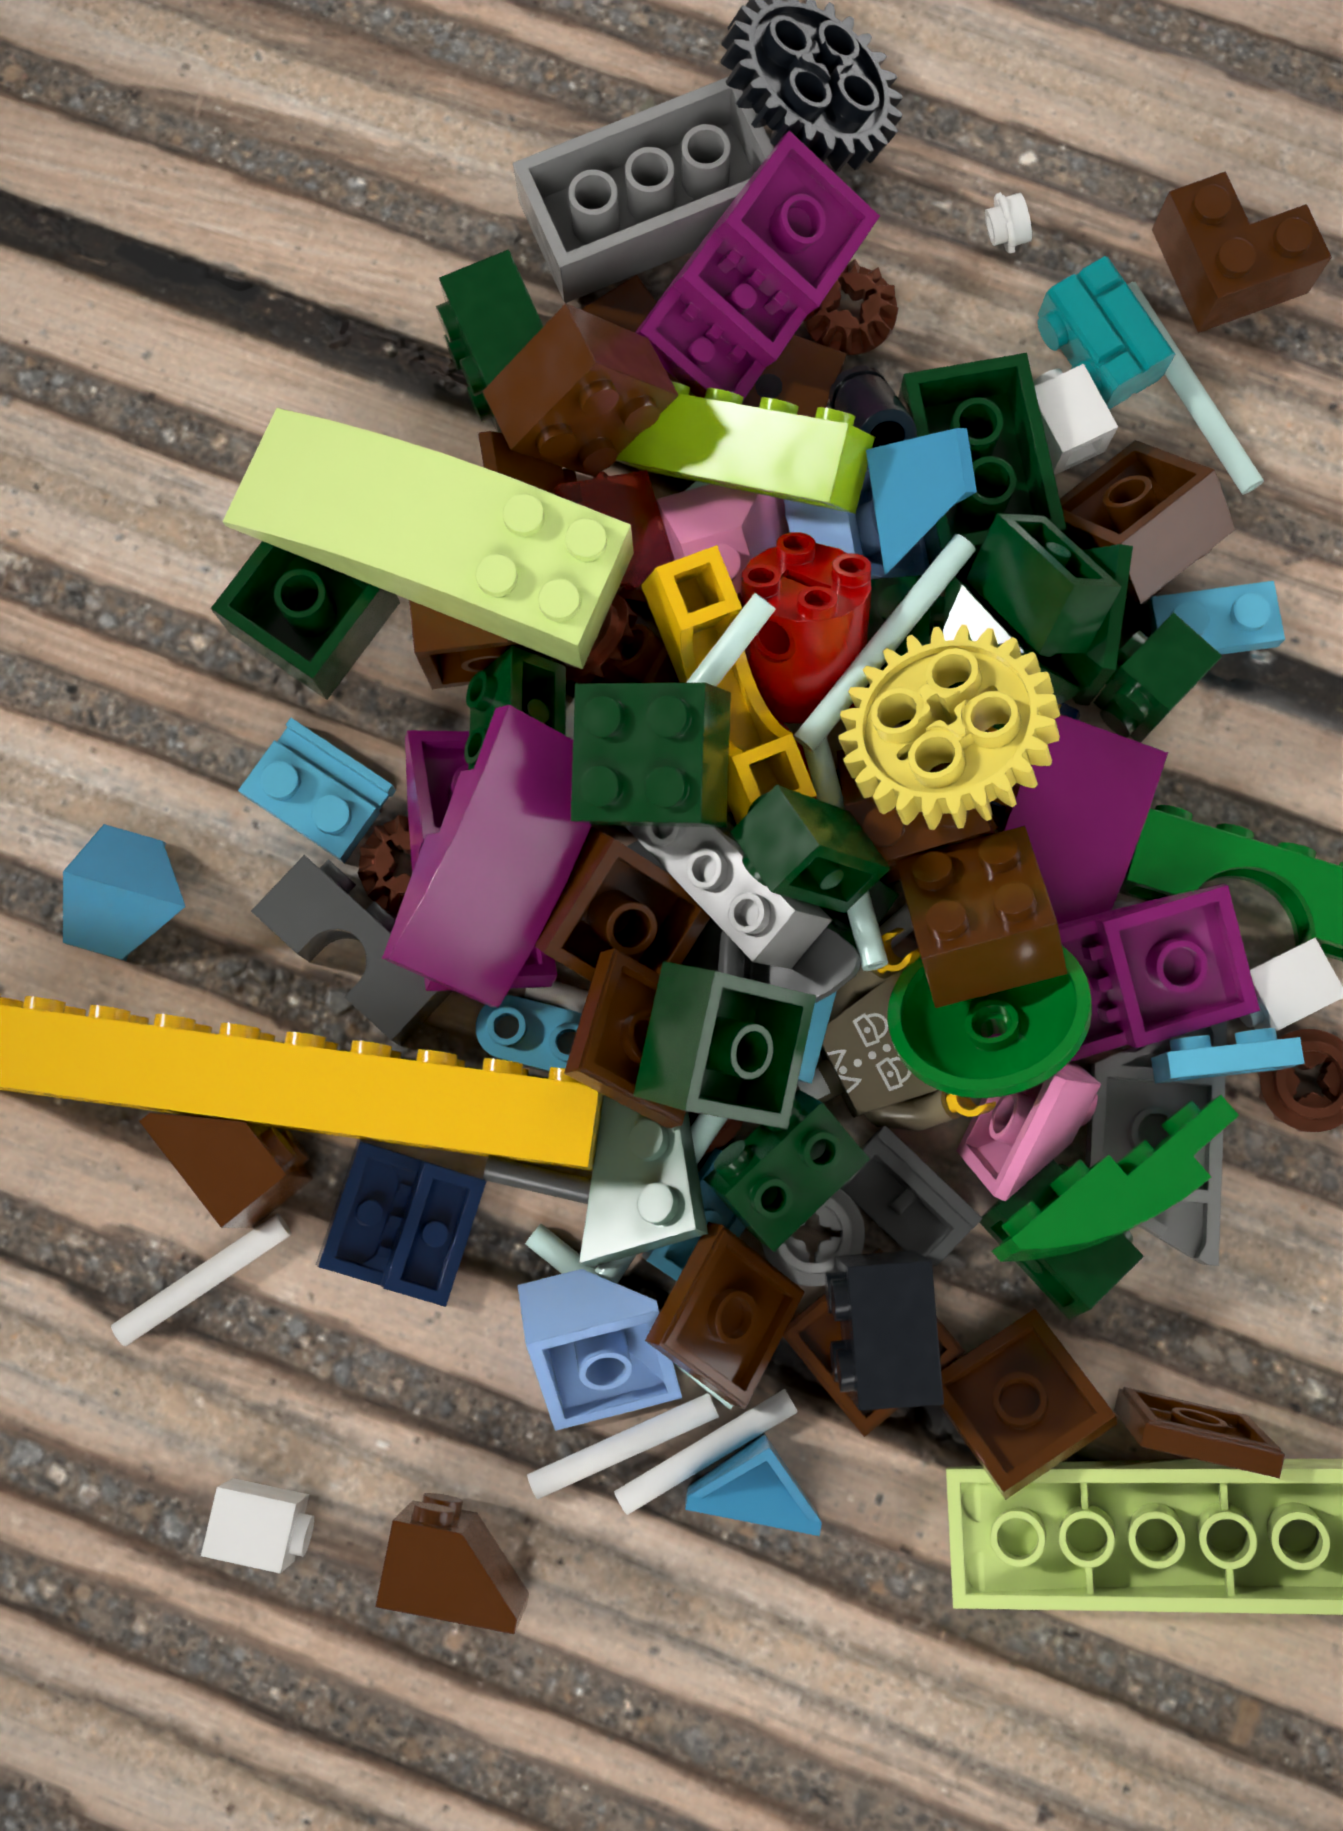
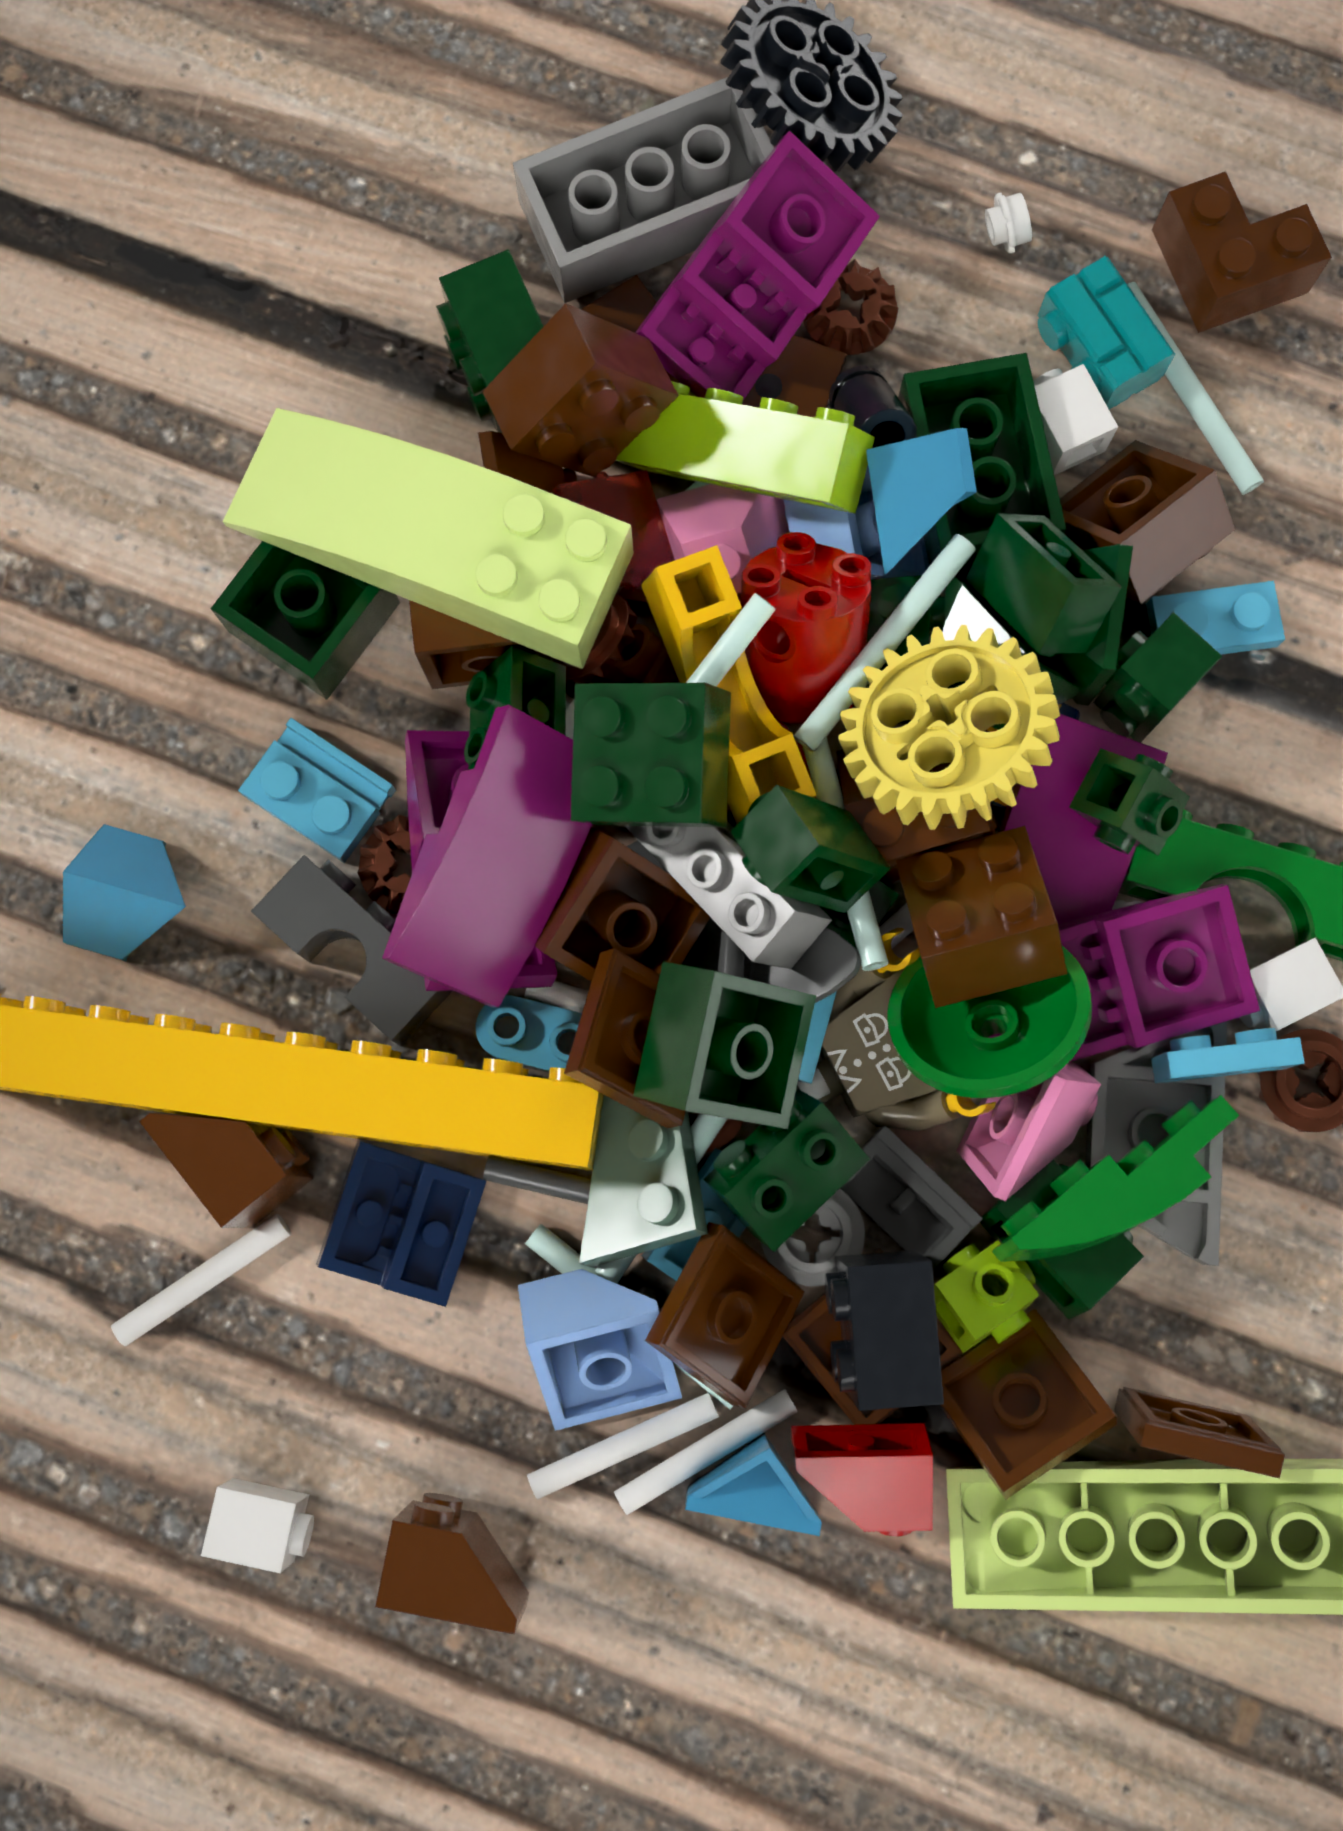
(870, 1473): none -> slope
(983, 1296): none -> lime brick
(1130, 802): none -> dark green brick

